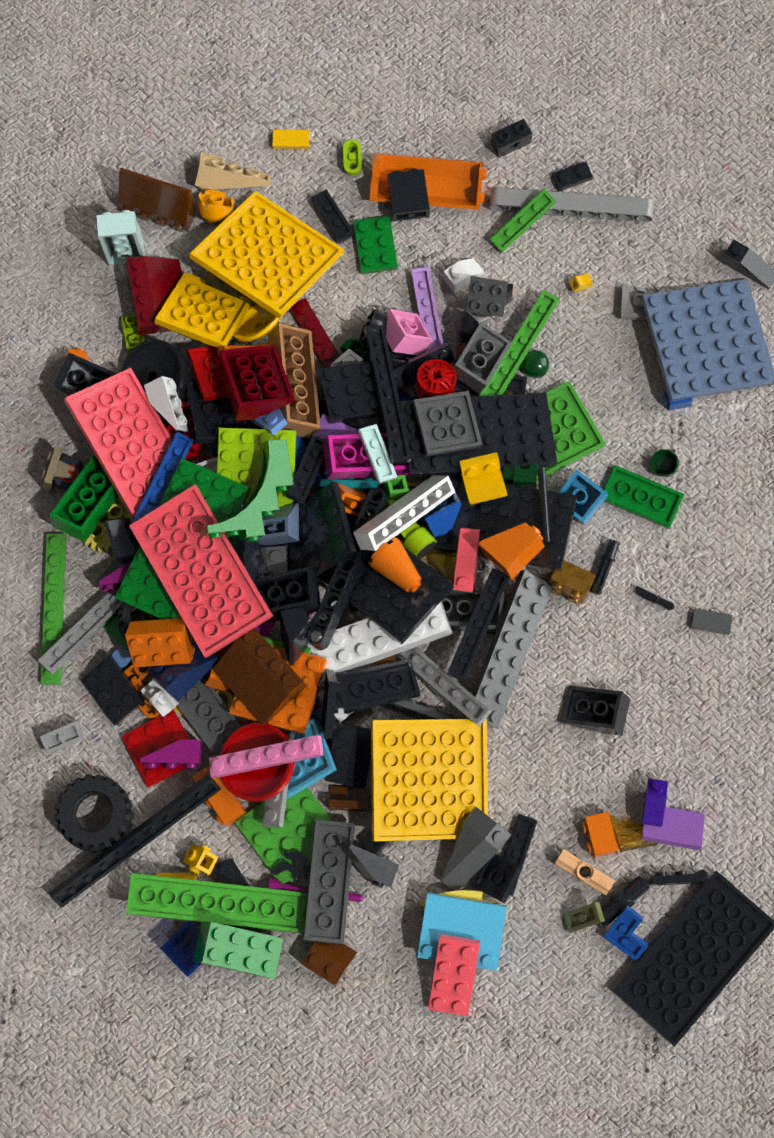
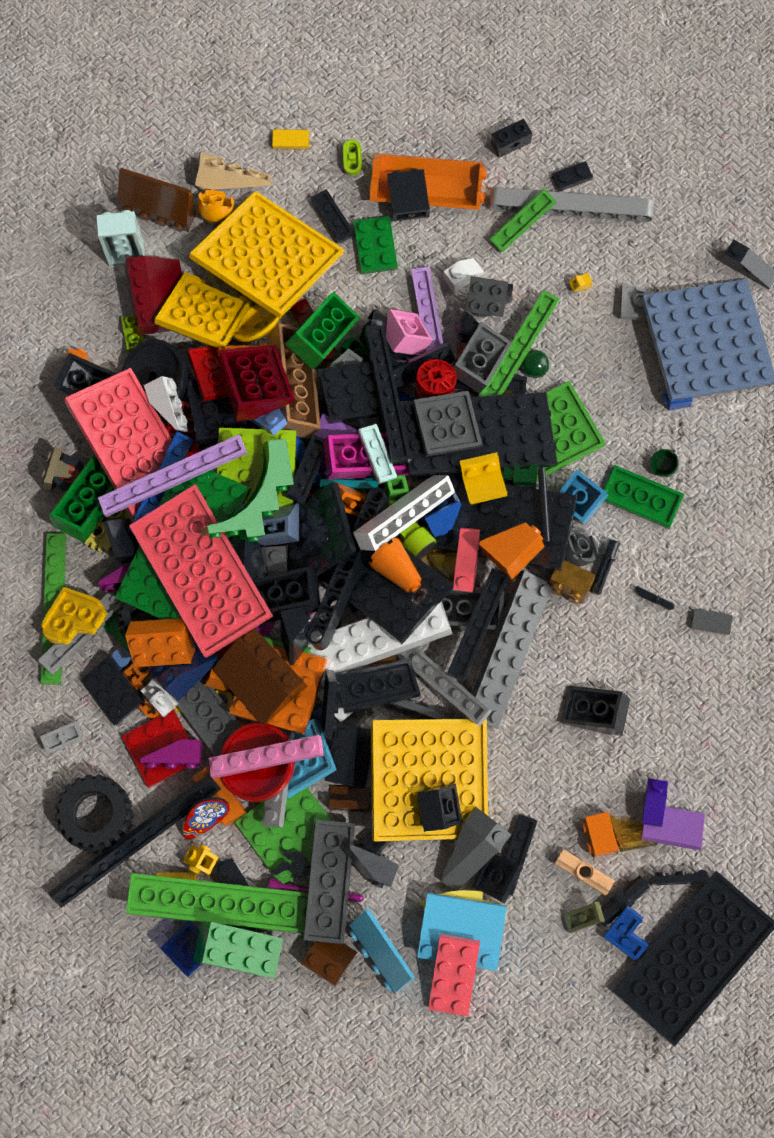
(71, 615): none -> yellow plate
(172, 475): none -> lavender plate
(204, 816): none -> shield
(322, 330): none -> green brick
(382, 952): none -> medium azure slope
(439, 807): none -> black slope
(580, 548): none -> dark grey cylinder

